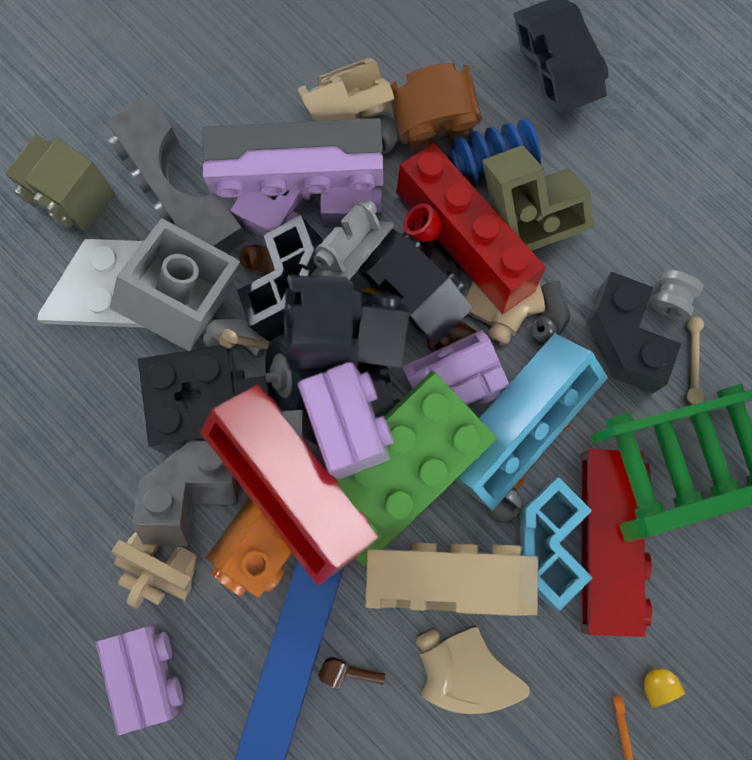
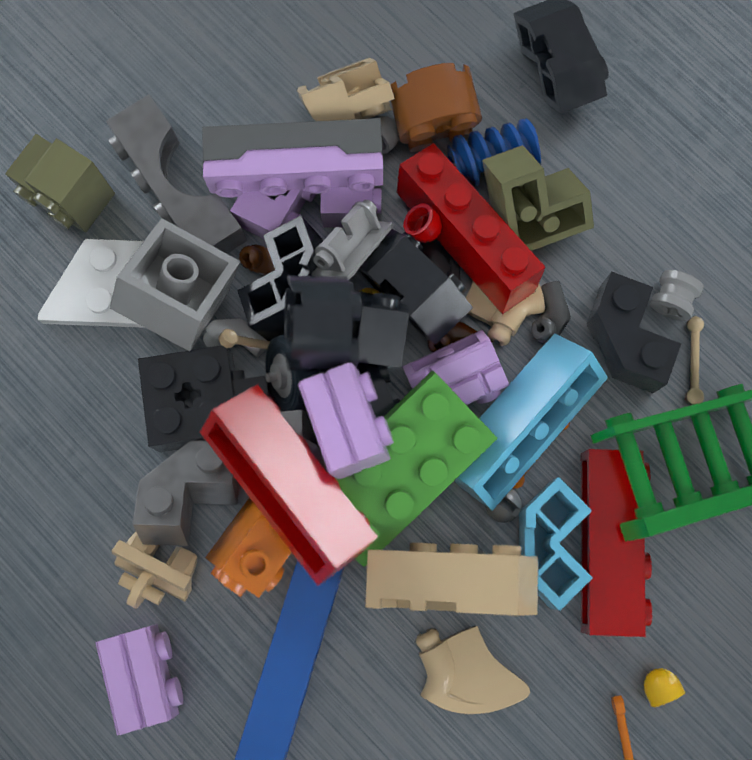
(334, 671): reddish brown hand -> none

